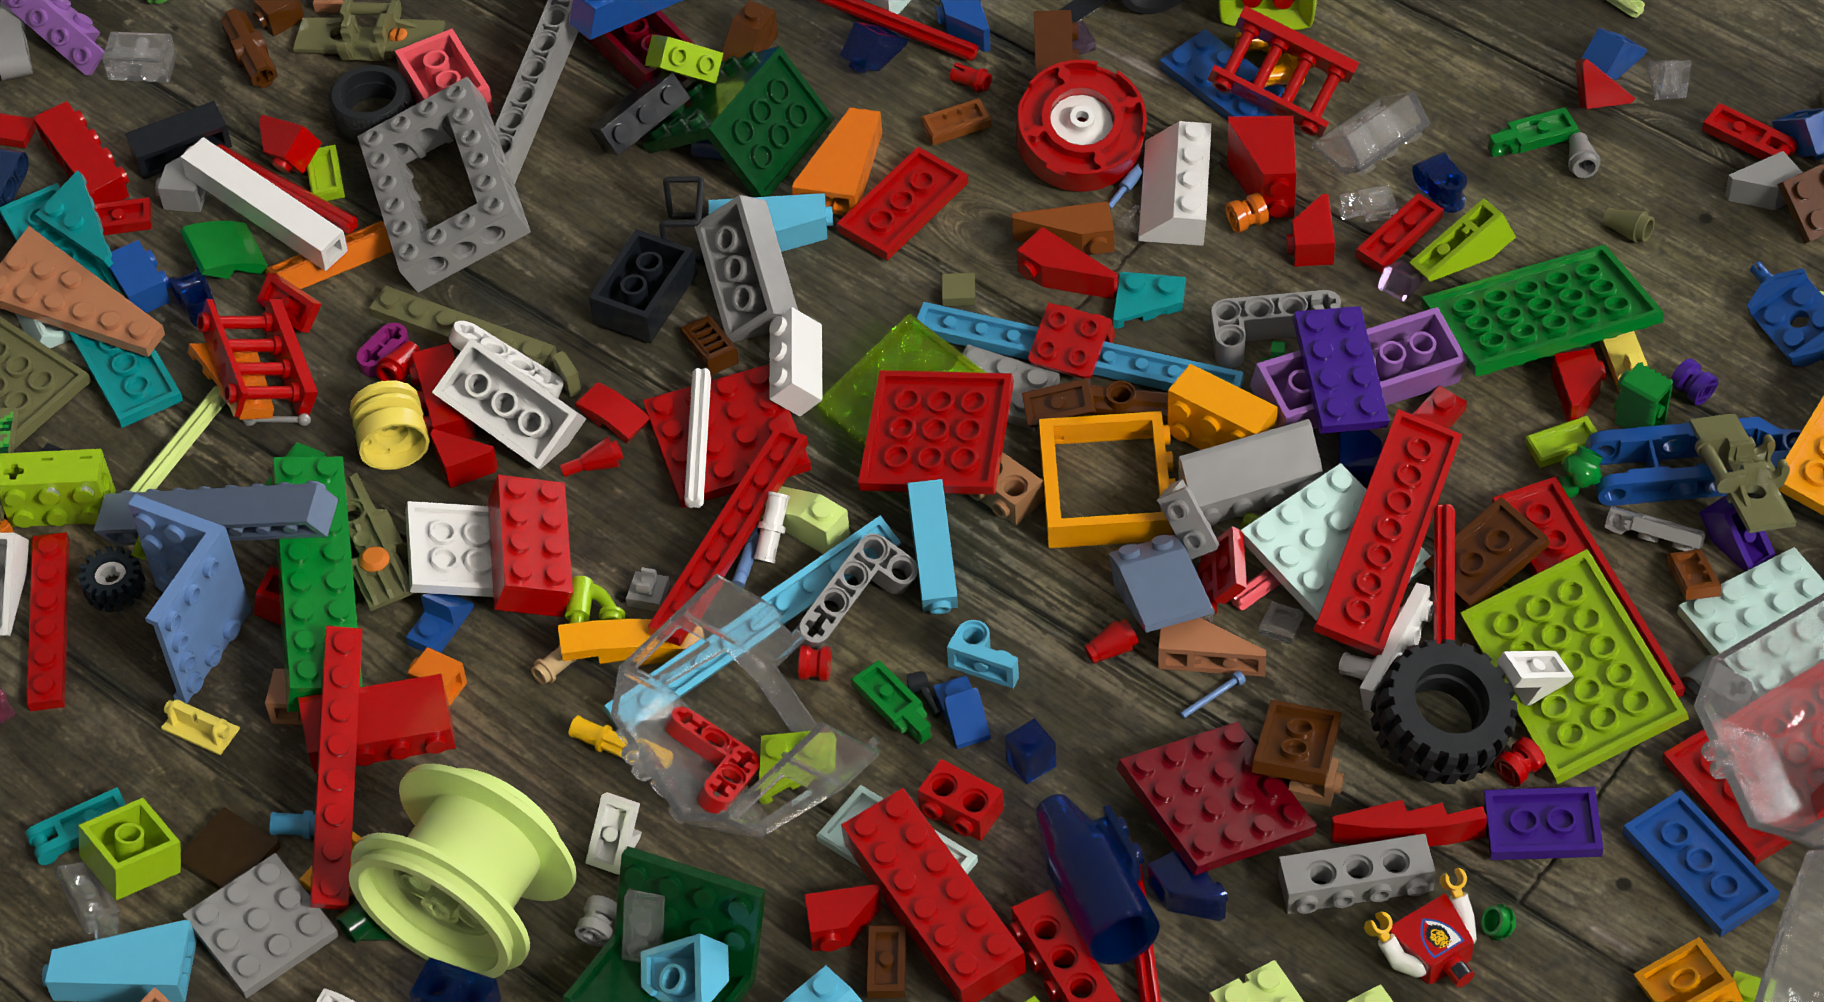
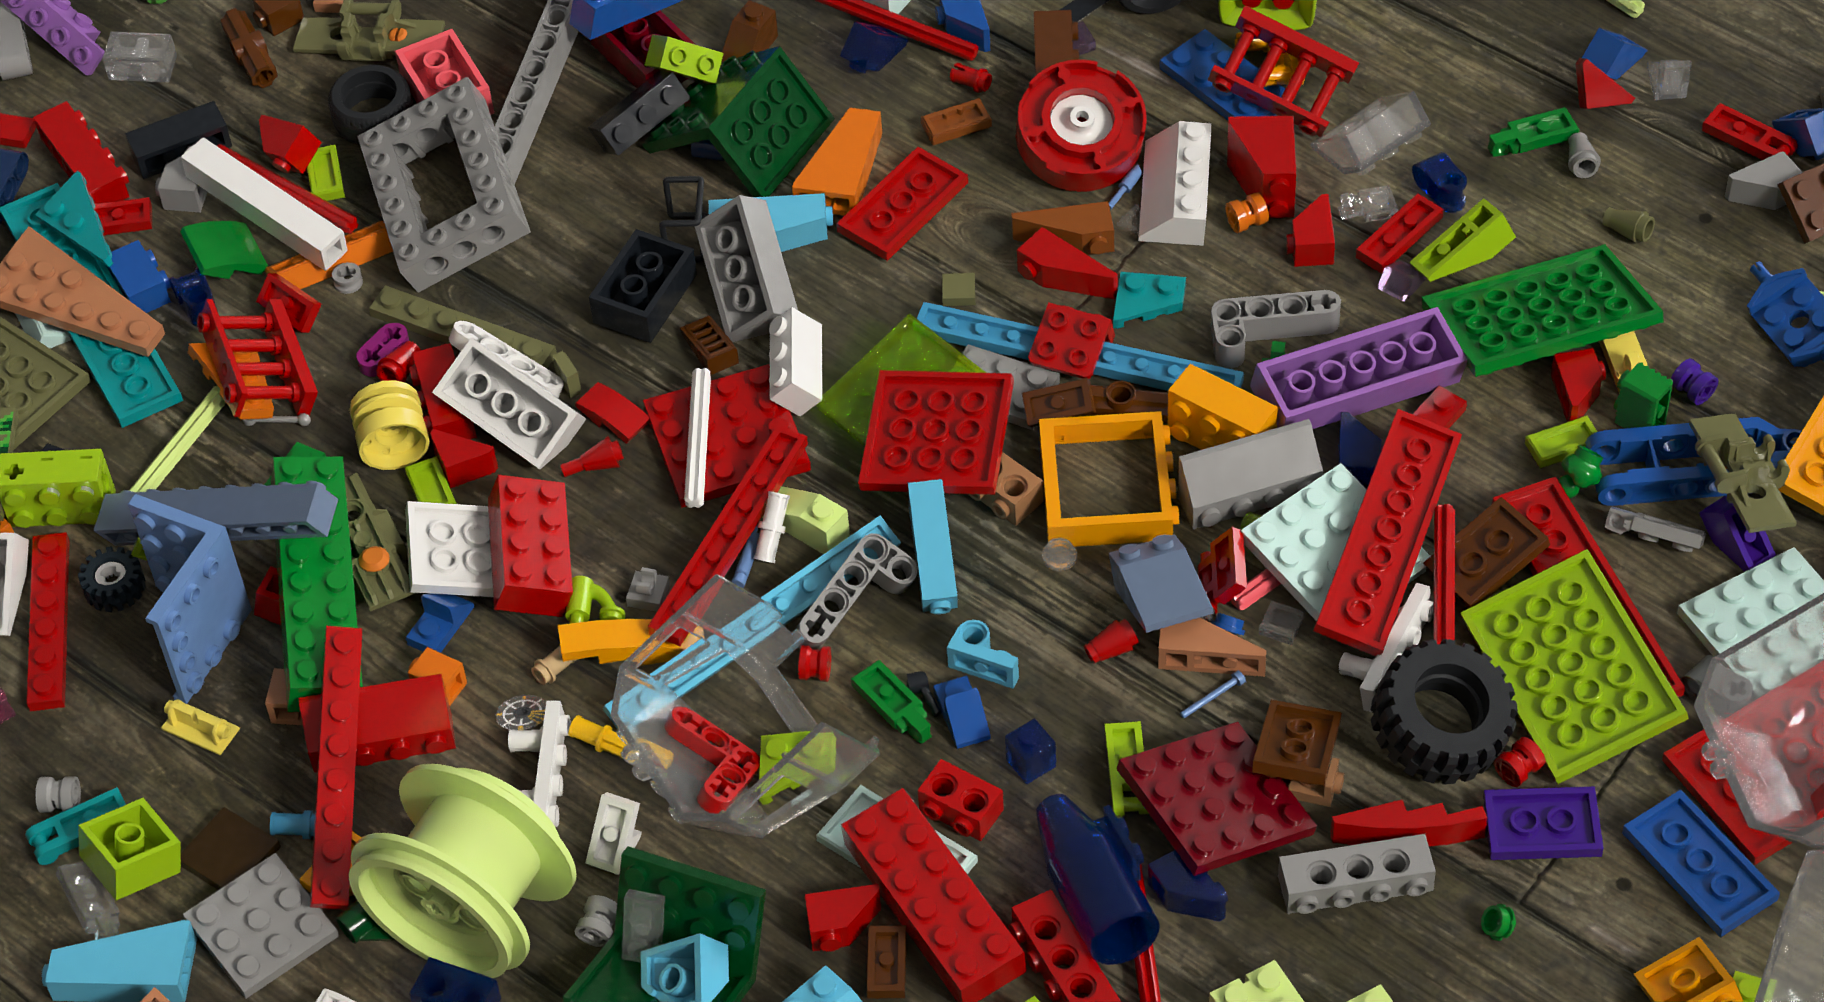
(57, 794): none -> light grey wheel
(347, 285): none -> light grey bush
(429, 482): none -> lime tile
(521, 712): none -> clear piece
(552, 755): none -> white plate
(1059, 554): none -> clear plate
(1122, 741): none -> lime plate
(1187, 519): light grey bracket -> none
(1229, 624): none -> blue plate
(1340, 369): dark purple plate -> none
(1433, 938): torso -> none
(1534, 673): white slope -> none
(1693, 574): dark orange plate -> none

